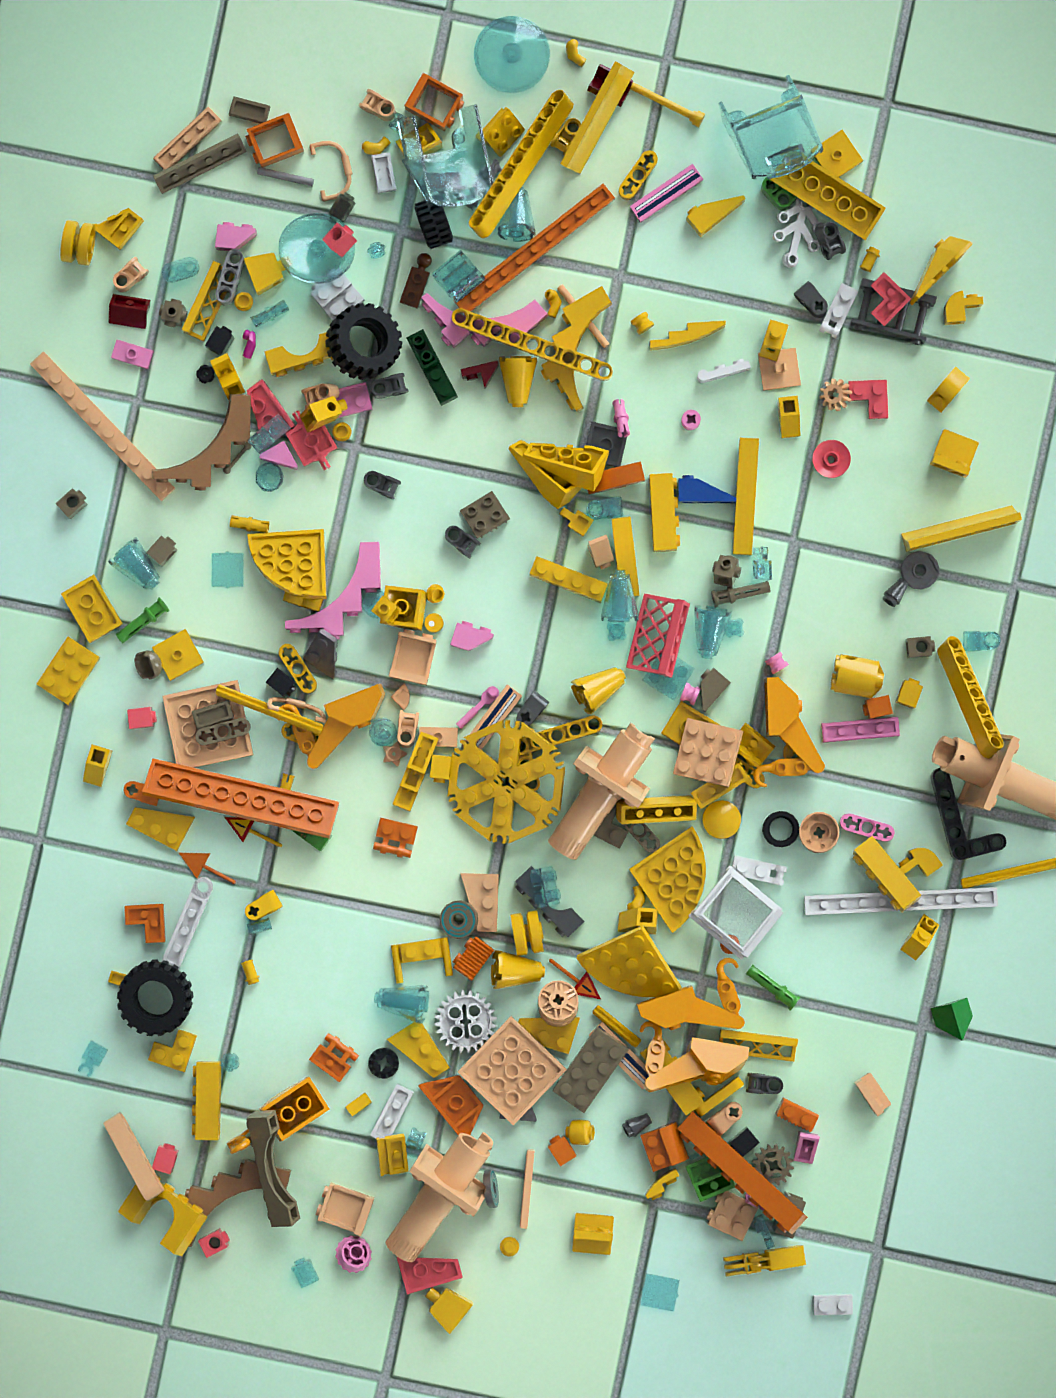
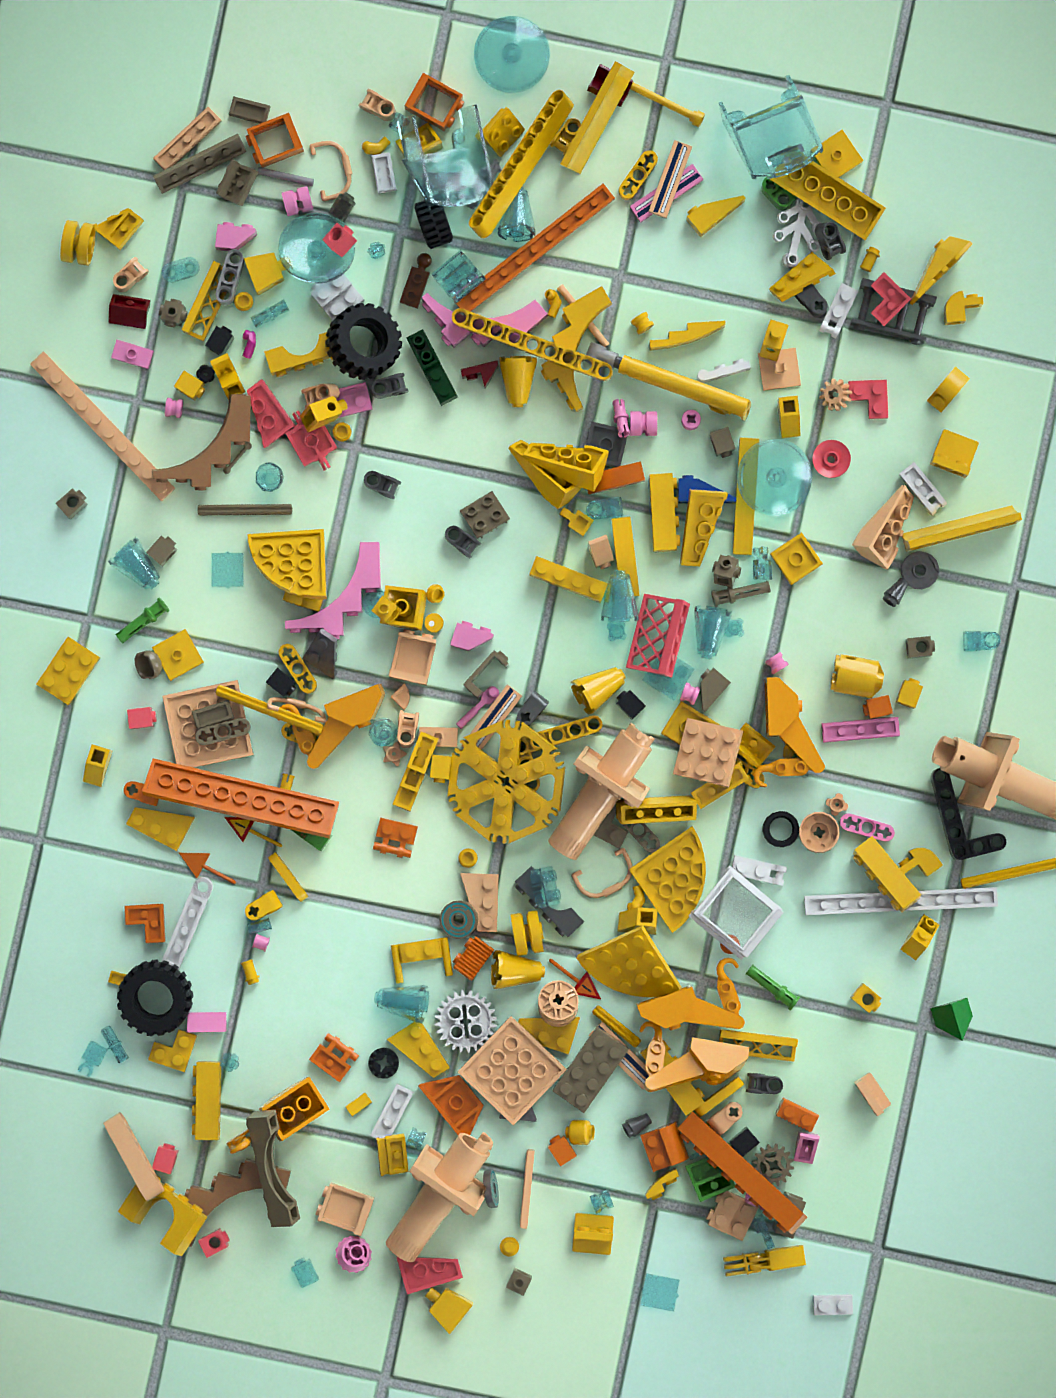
(91, 608): yellow plate -> none
(114, 1044): none -> clear light blue axle
(174, 407): none -> bright pink wheel
(190, 386): none -> yellow brick
(206, 1022): none -> bright pink slope
(236, 183): none -> dark tan bracket
(245, 509): none -> dark tan axle
(249, 524): yellow pin -> none
(261, 942): none -> bright pink axle
(269, 434): clear light blue slope -> none
(279, 455): bright pink slope -> none
(288, 877): none -> yellow beam
(290, 201): none -> bright pink wheel
(467, 858): none -> yellow plate
(470, 686): none -> dark tan panel
(519, 1281): none -> dark tan brick
(572, 52): yellow arm -> none
(597, 1201): none -> clear light blue wheel
(612, 889): none -> light nougat piece
(630, 704): none -> black brick
(643, 423): none -> bright pink wheel
(670, 179): none -> tile
(700, 523): none -> yellow wing
(717, 399): none -> yellow piece
(721, 819): yellow dish -> none
(722, 442): none -> dark tan brick
(774, 477): none -> clear light blue dish
(796, 558): none -> yellow plate
(800, 276): none -> yellow wing
(836, 809): none -> light nougat plate
(860, 992): none -> yellow brick
(881, 533): none -> light nougat wedge
(922, 488): none -> white plate
(970, 697): yellow beam -> none

